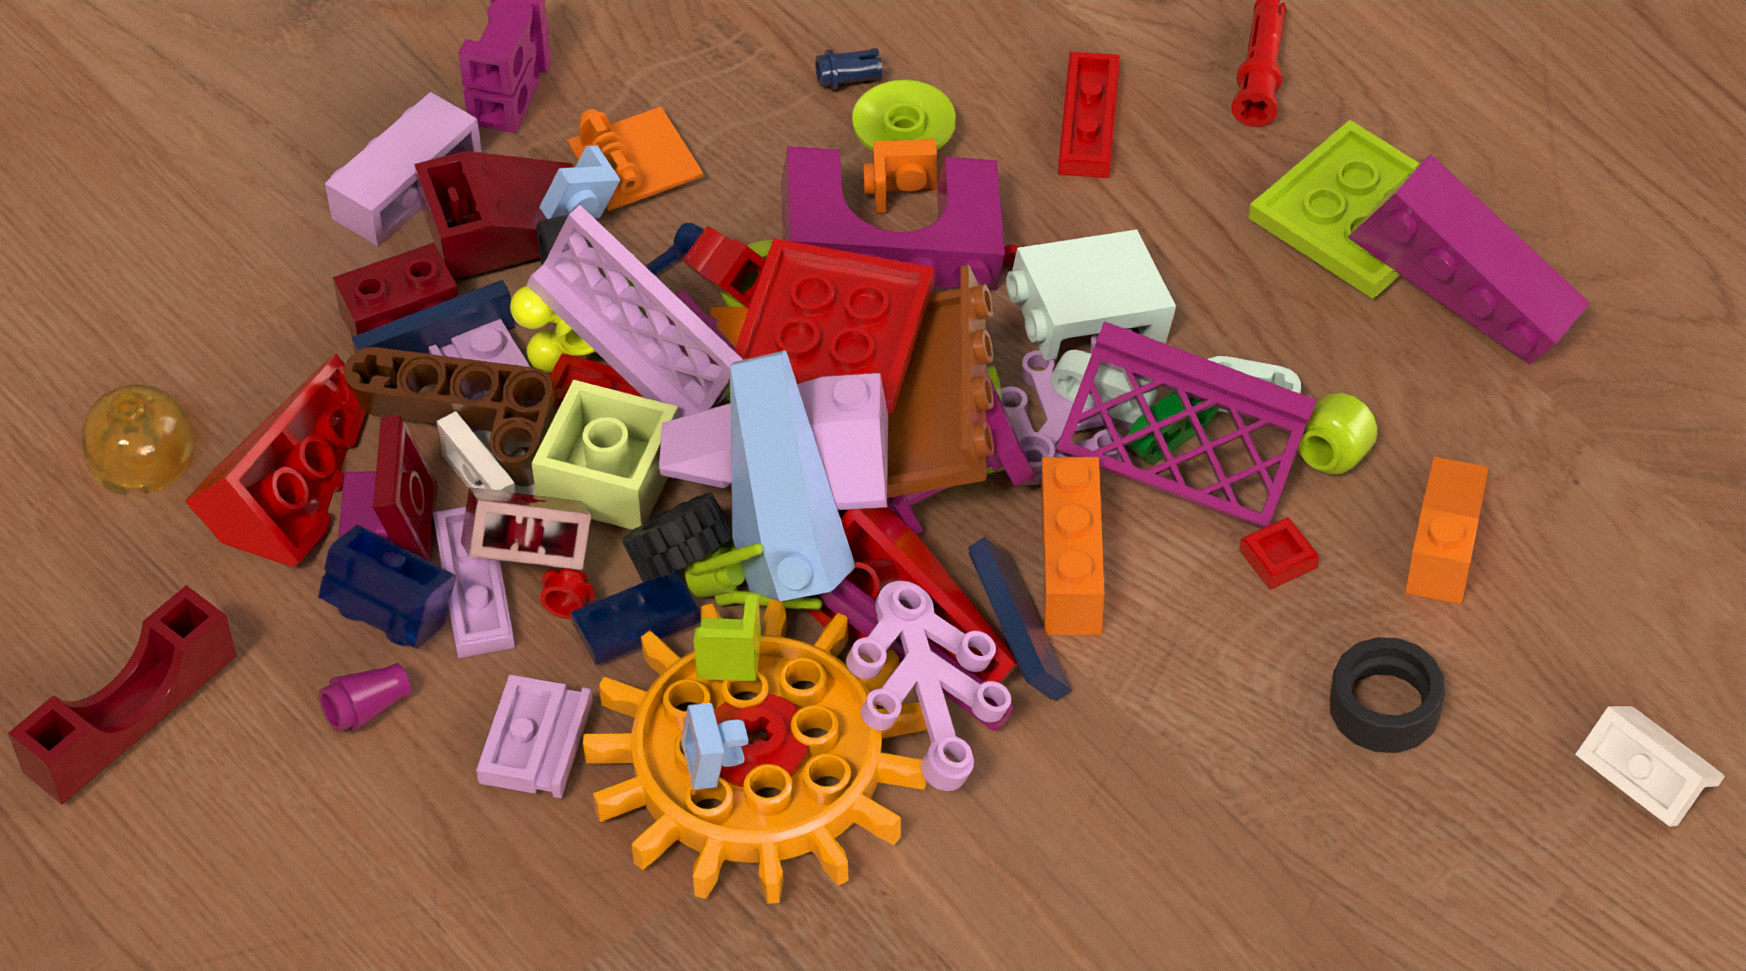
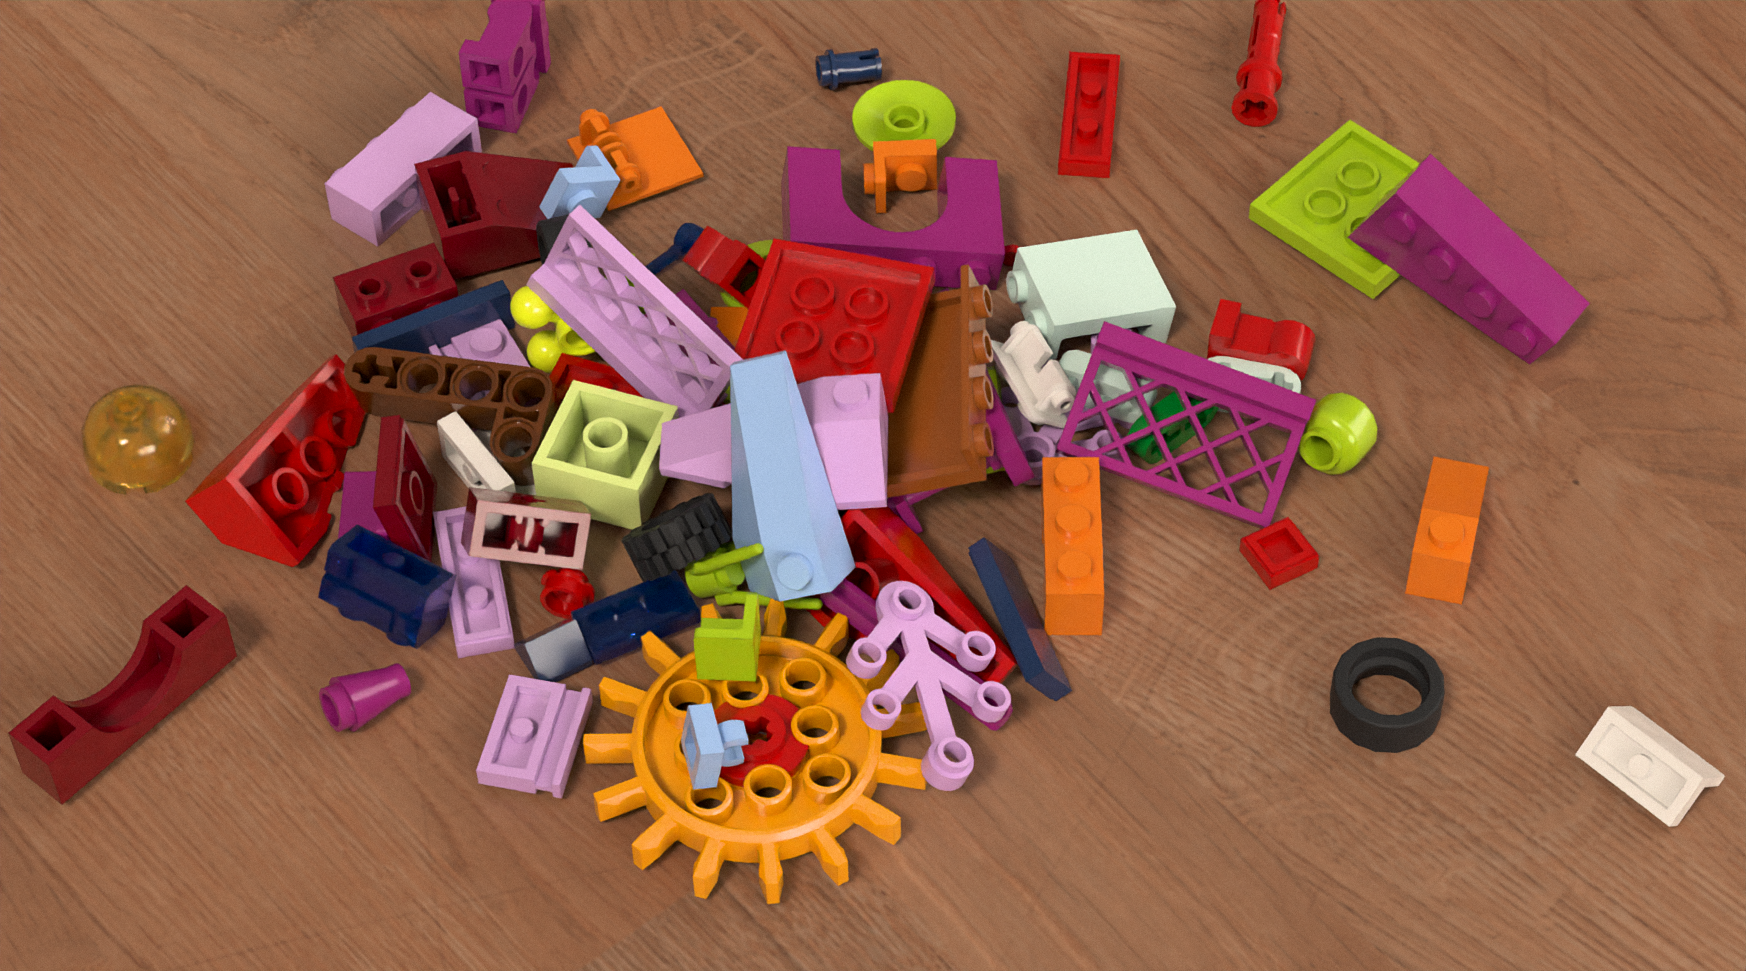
(555, 652): none -> slope
(1042, 392): none -> white hinge
(1260, 339): none -> red leg

